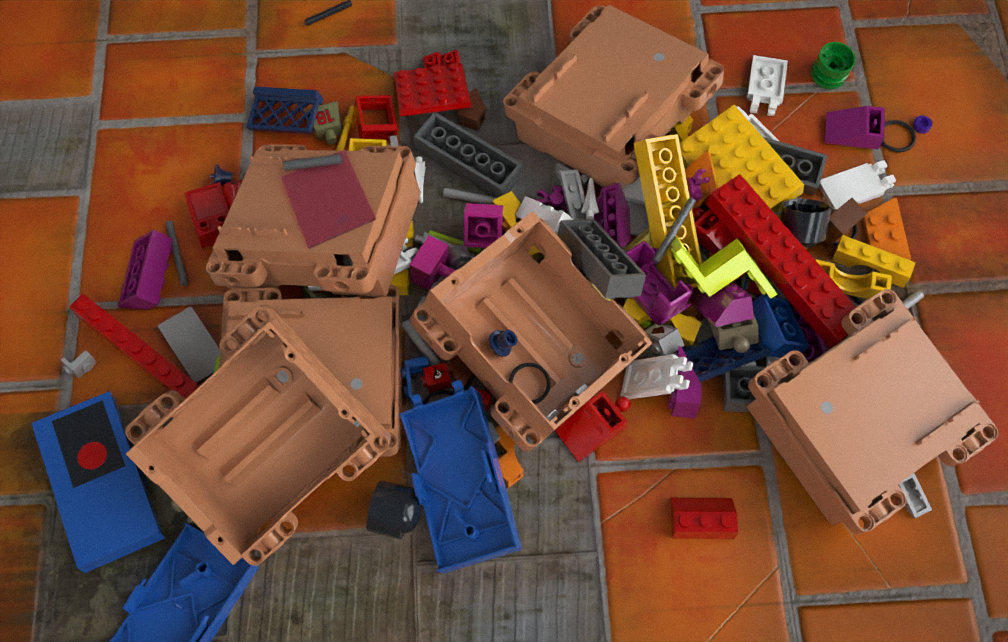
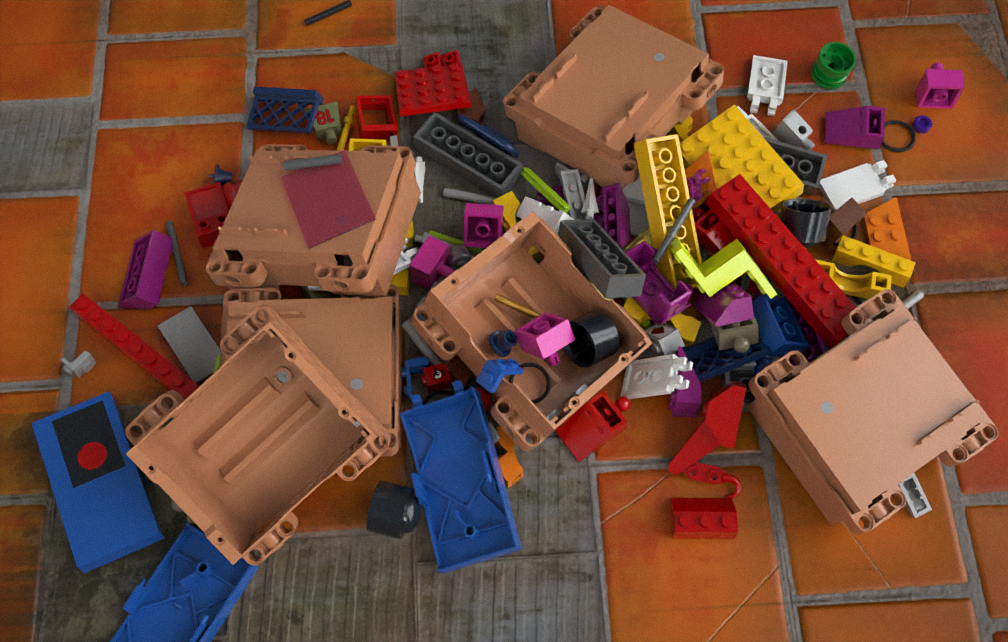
(490, 136): none -> dark blue bar
(494, 371): none -> blue bracket
(516, 306): none -> pearl gold bar
(545, 190): none -> lime axle
(545, 336): none -> dark pink brick
(594, 339): none -> black piece
(718, 428): none -> red slope
(761, 364): none -> clear blue arm
(794, 131): none -> light grey torso
(939, 87): none -> dark pink brick

